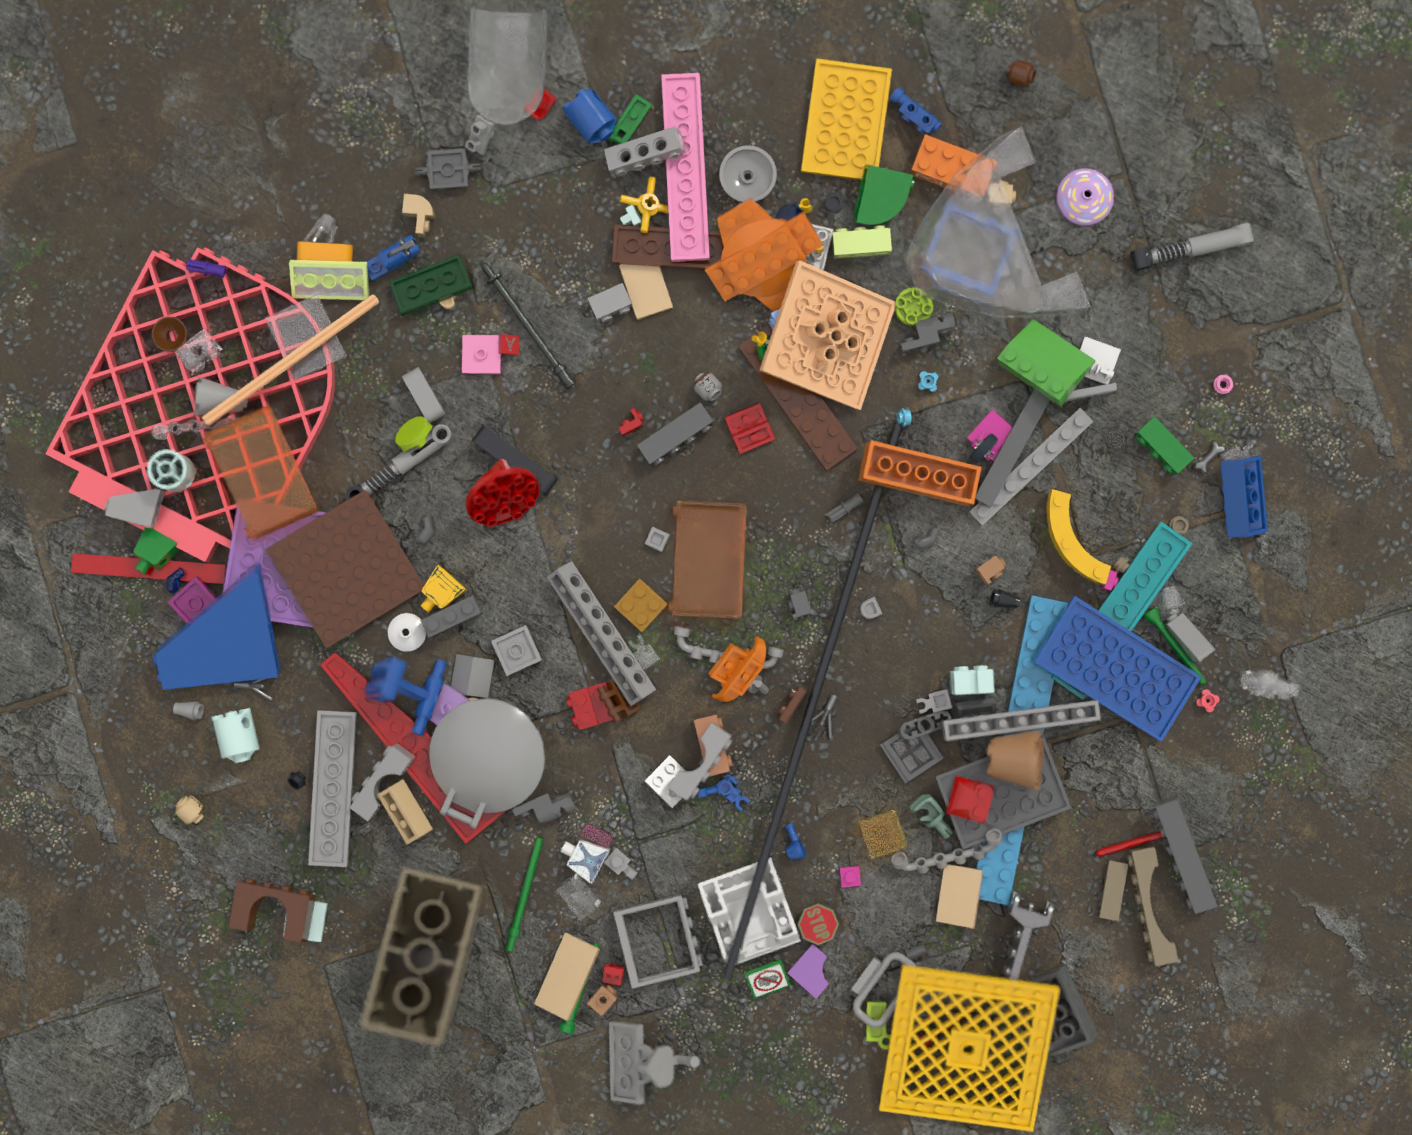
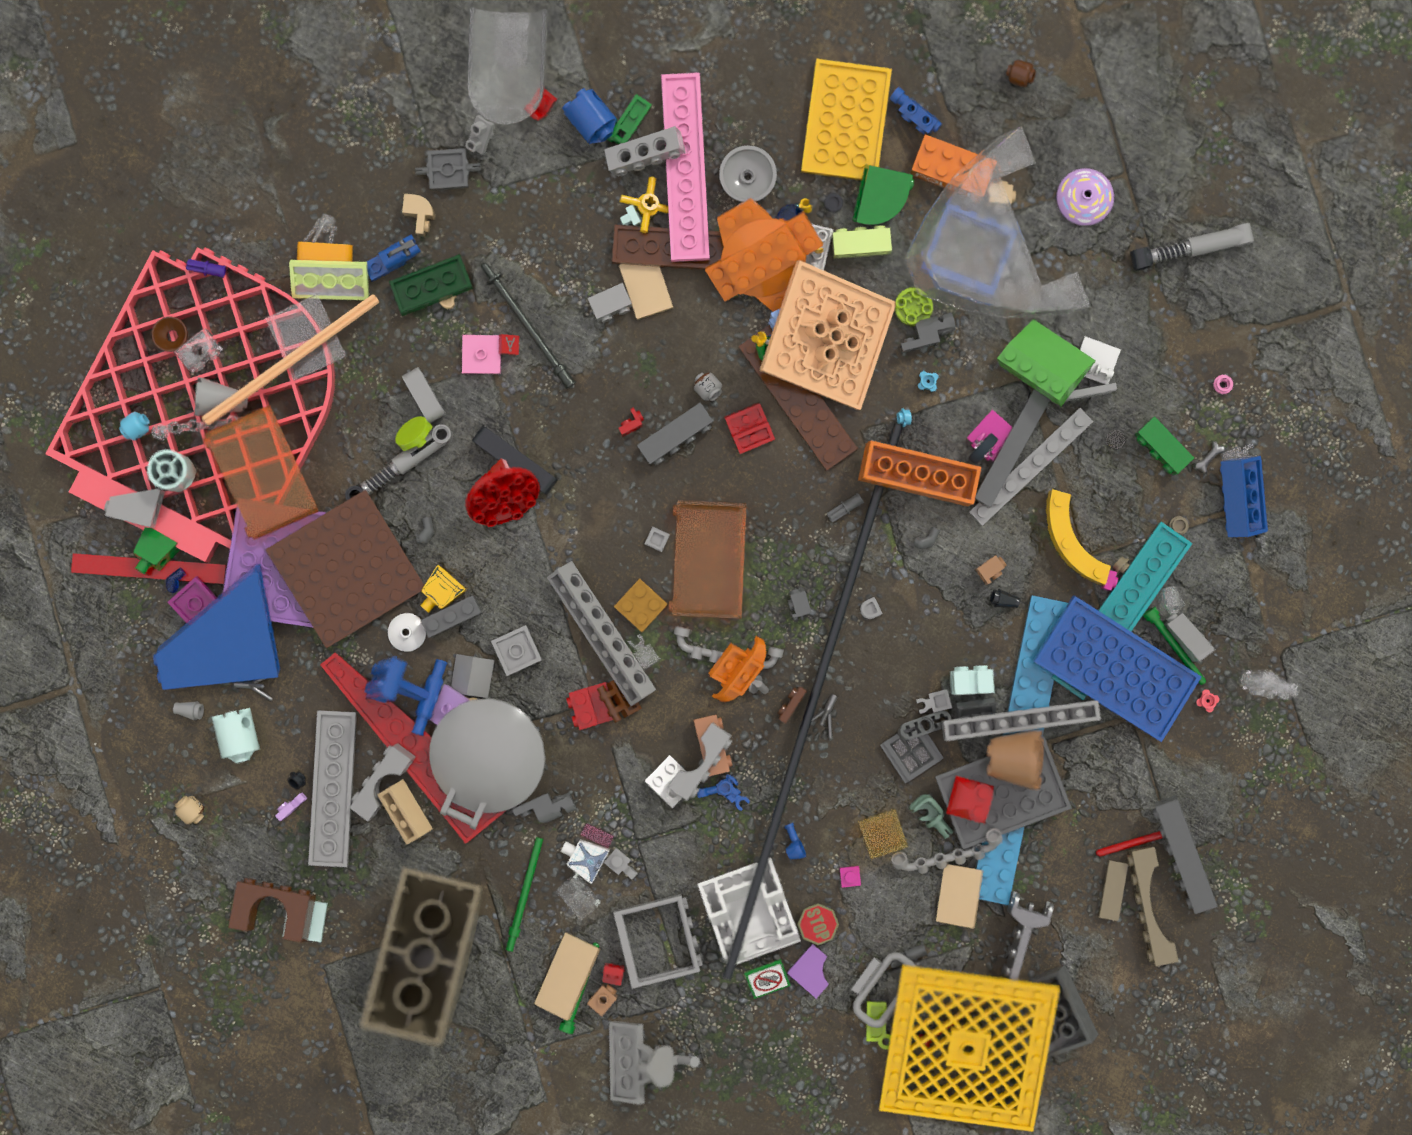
(134, 426): none -> medium azure head
(286, 809): none -> lavender plate

